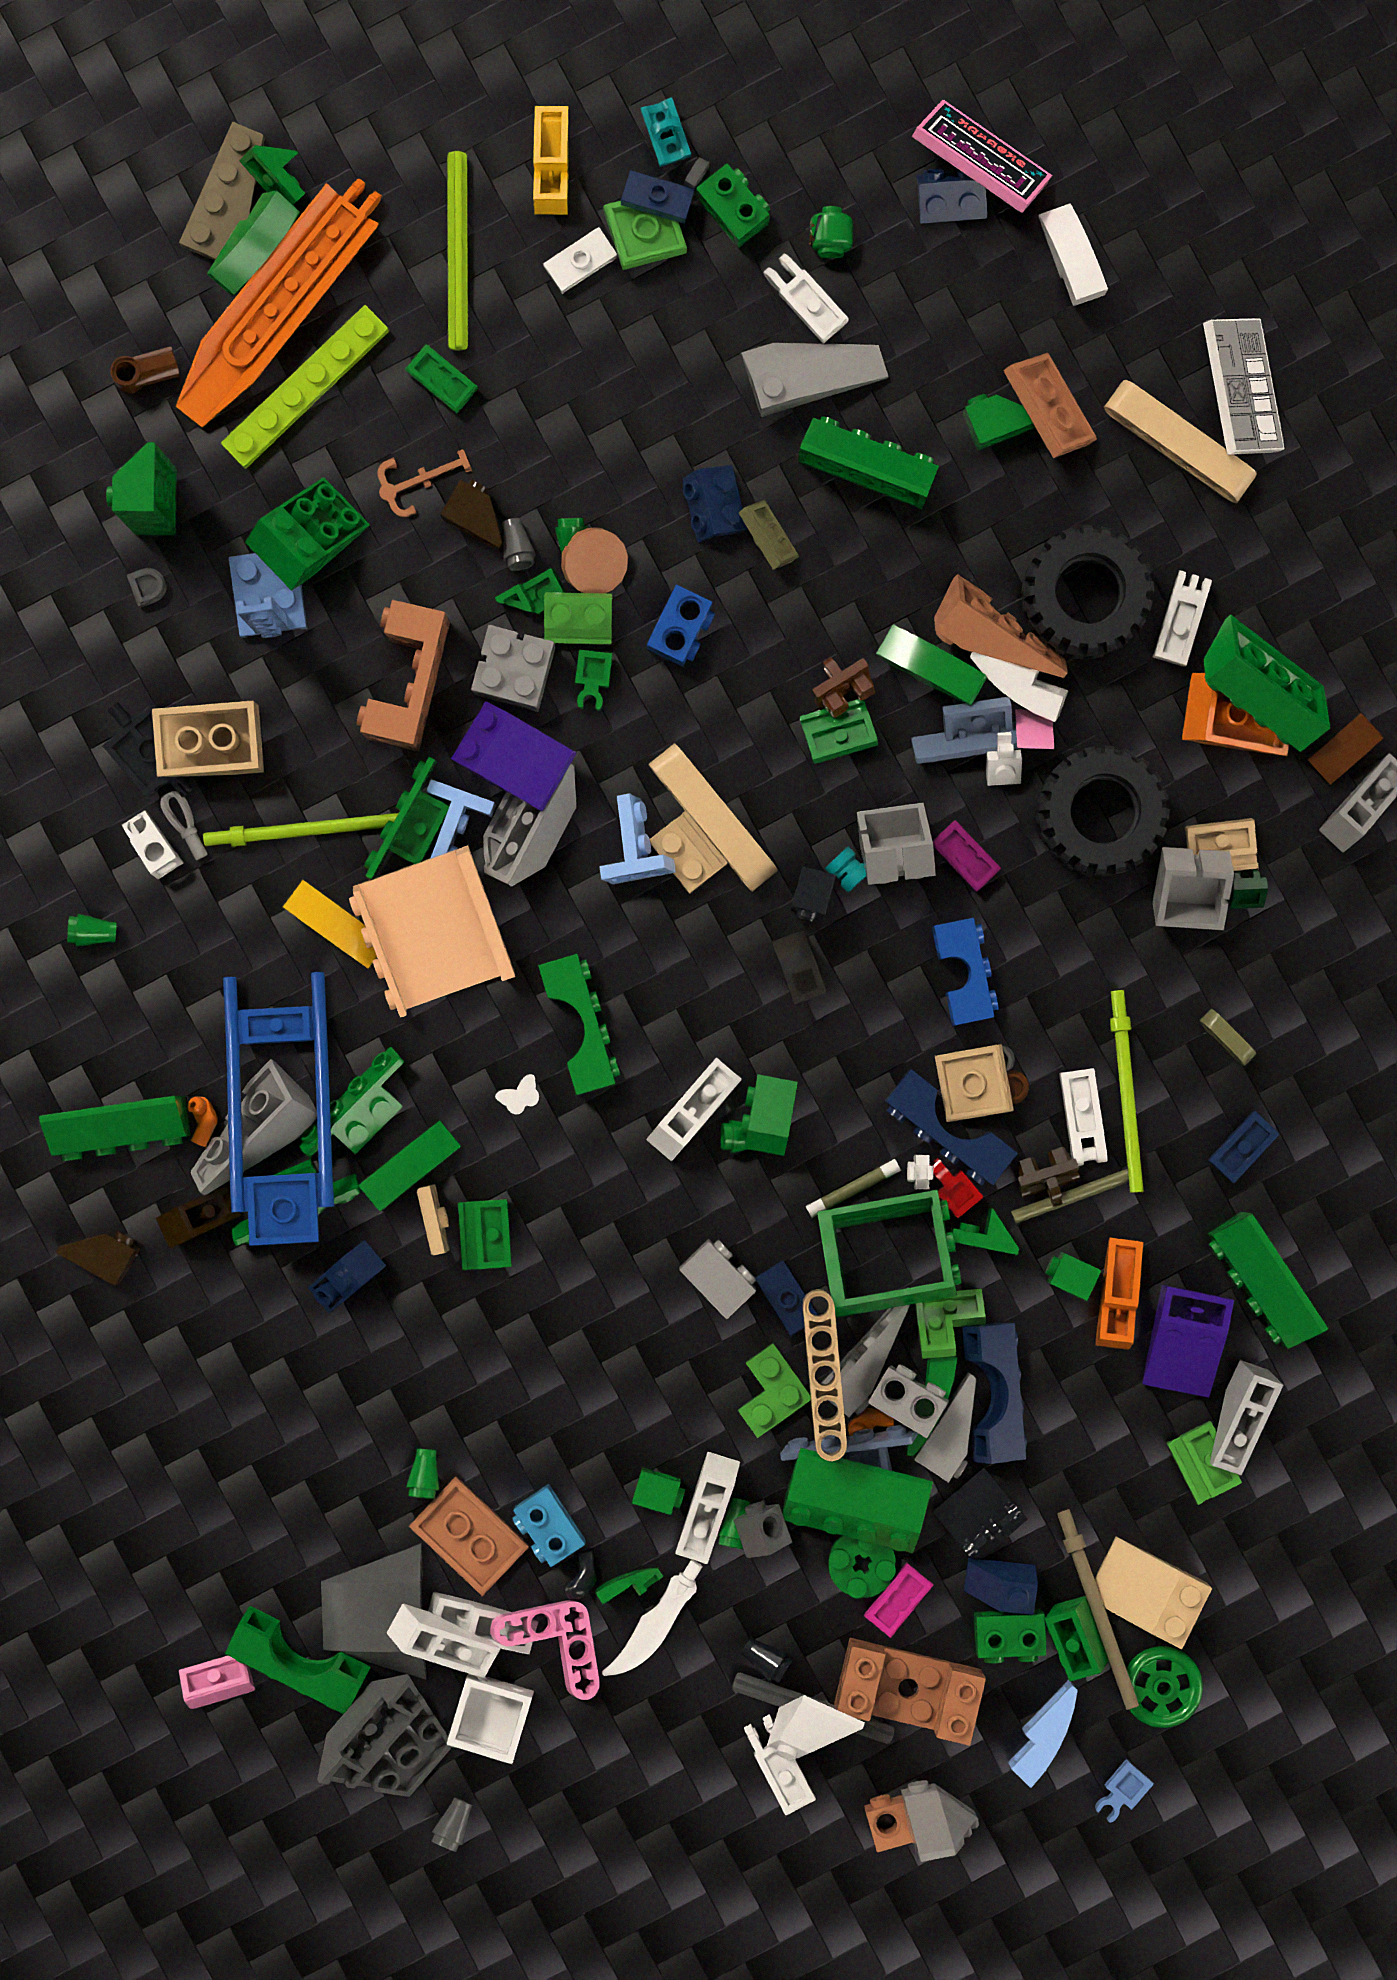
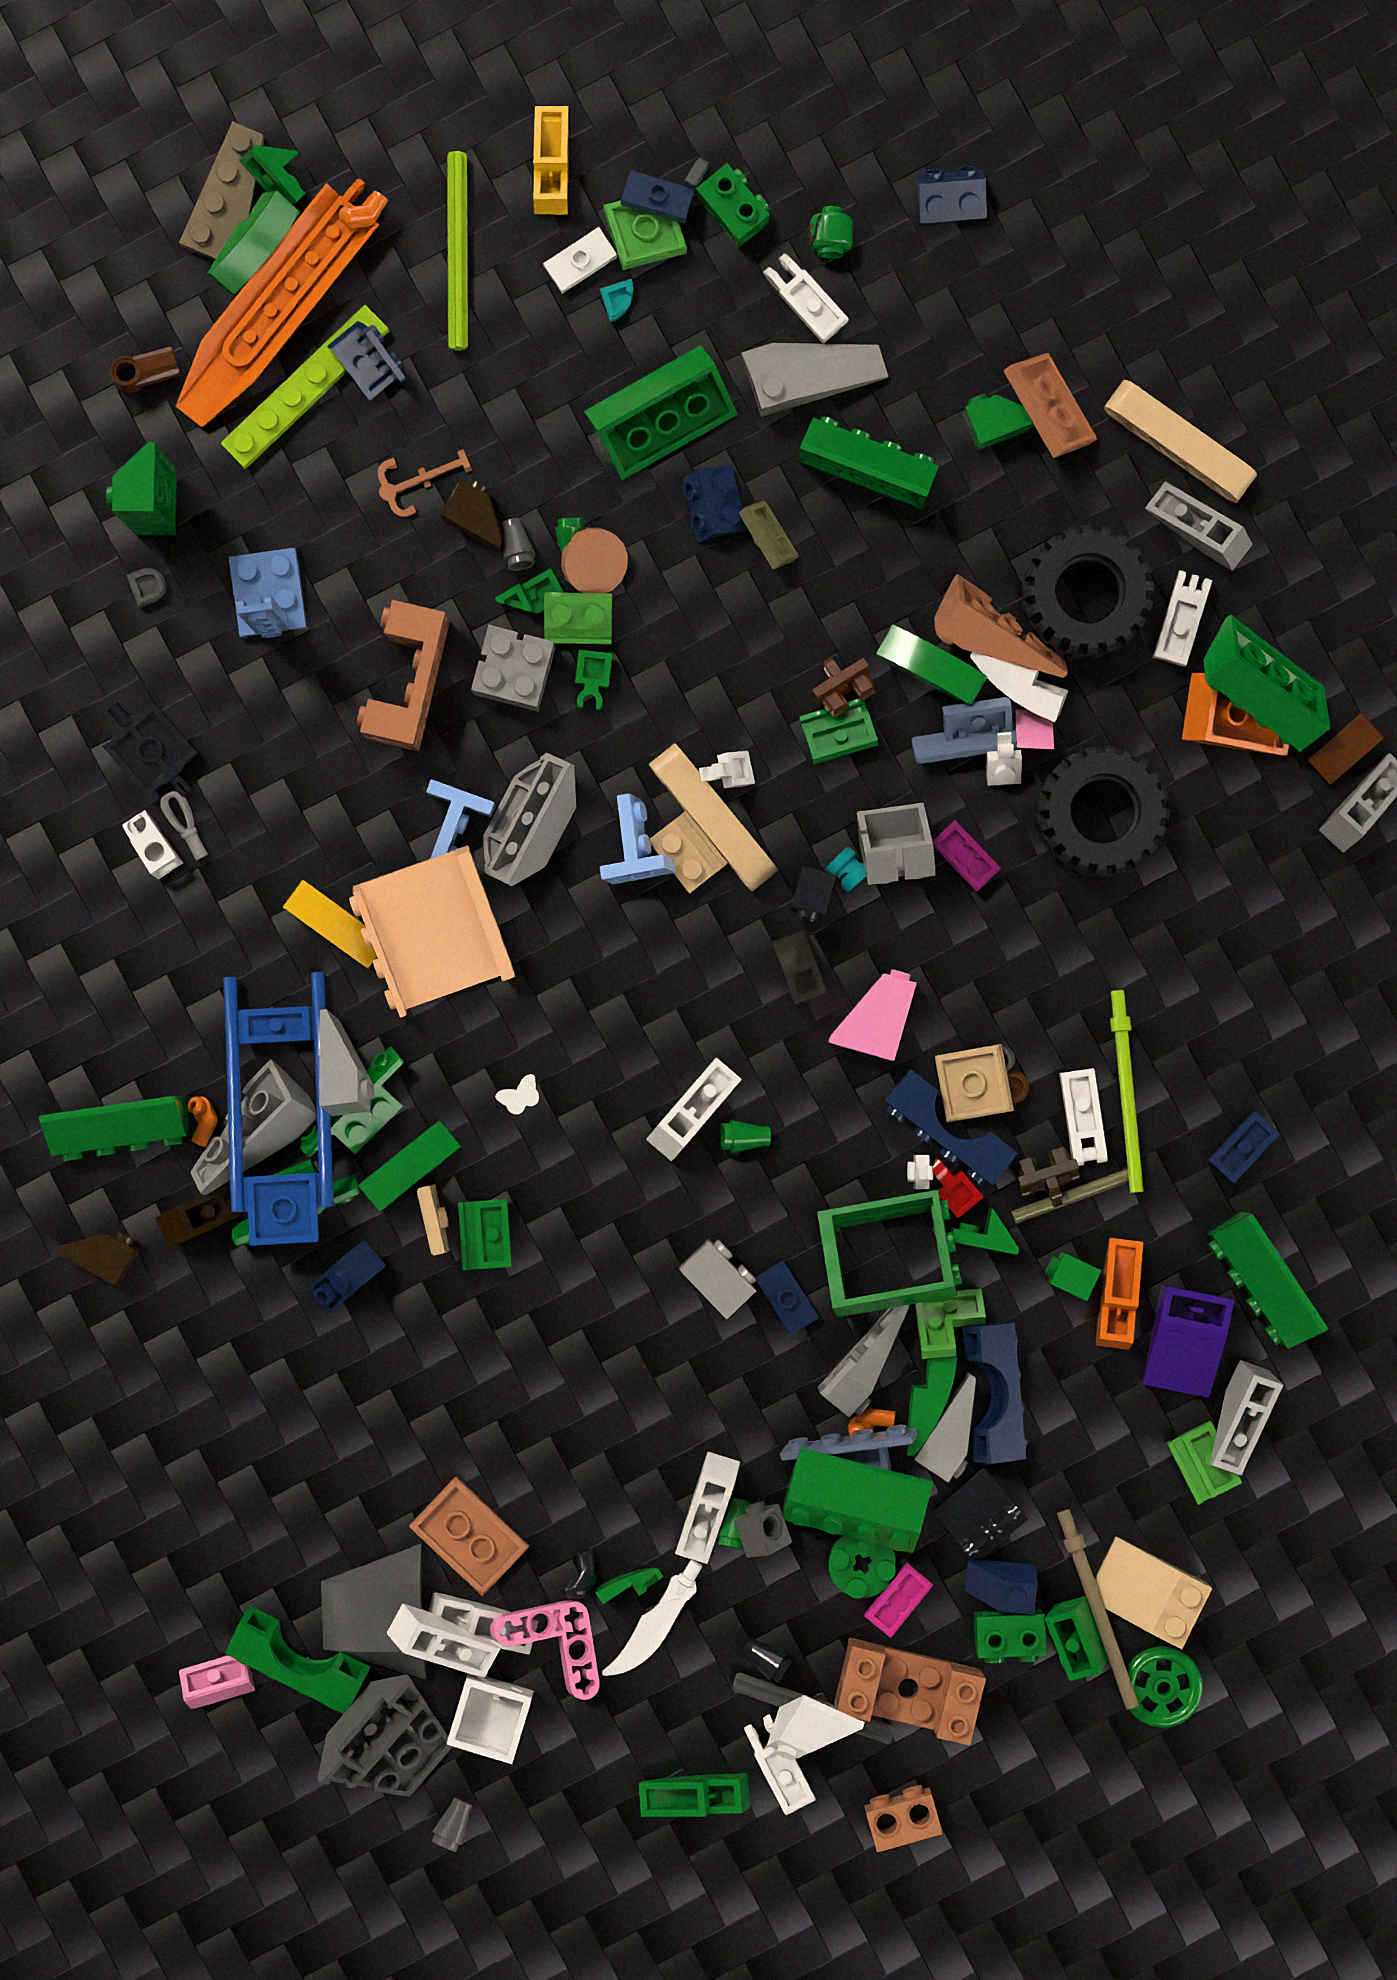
(90, 930): green cone -> none
(208, 739): tan slope -> none
(239, 835): lime bar -> none
(306, 533): green slope -> none
(342, 1077): none -> light grey slope
(364, 215): none -> orange arm
(366, 359): none -> bracket
(414, 826): green bracket -> none
(424, 1475): green cone -> none
(441, 378): green plate -> none
(513, 756): dark purple slope -> none
(548, 1526): dark azure brick -> none
(591, 1066): green arch -> none
(617, 299): none -> teal tile
(658, 1491): green brick -> none
(660, 119): teal hips -> none
(661, 412): none -> green slope
(673, 623): blue brick -> none
(695, 1795): none -> green slope
(732, 768): none -> white plate
(770, 1114): green brick -> none
(781, 1393): bright green plate -> none
(831, 1390): tan beam -> none
(853, 1188): olive bar -> none
(878, 1018): none -> bright pink slope
(905, 1408): light grey brick -> none
(936, 1820): light grey wedge -> none
(962, 942): blue arch -> none
(982, 156): tile -> none
(1046, 1735): light blue slope -> none
(1073, 254): white slope -> none
(1126, 1787): medium blue plate -> none
(1193, 888): light grey piece -> none
(1200, 525): none -> light grey slope
(1227, 1037): olive beam -> none
(1231, 836): tan plate -> none
(1243, 386): tile -> none
(1248, 891): dark green tile -> none

